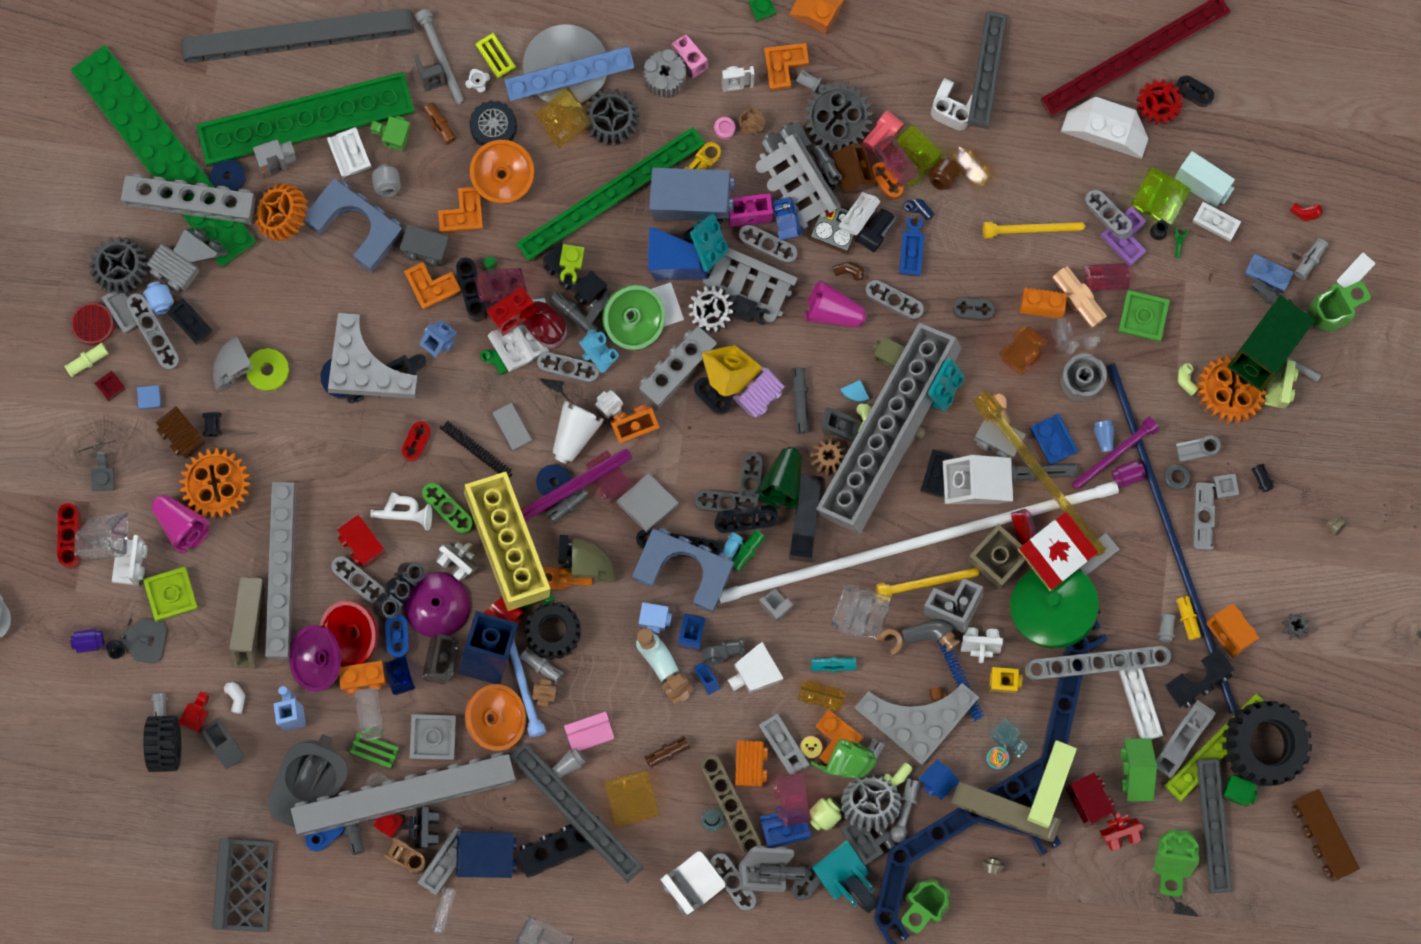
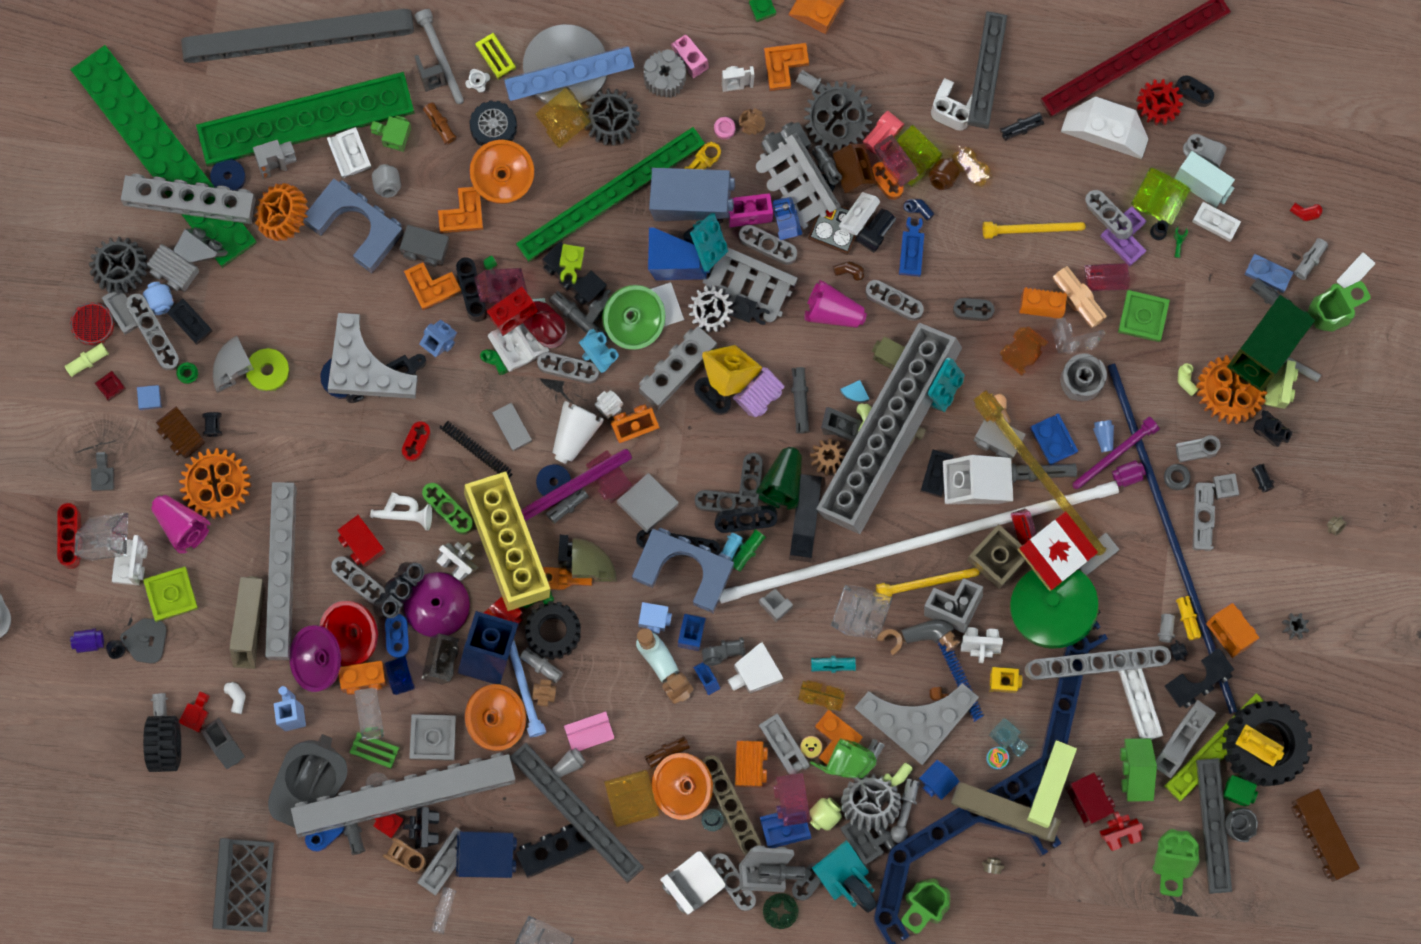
(184, 367): none -> green plate
(672, 790): none -> orange dish
(774, 902): none -> clear green gear
(1022, 126): none -> black pin
(1179, 651): none -> black plate
(1205, 148): none -> light grey piece
(1241, 824): none -> dark grey hair
(1260, 745): none -> yellow hinge
(1272, 429): none -> black hips

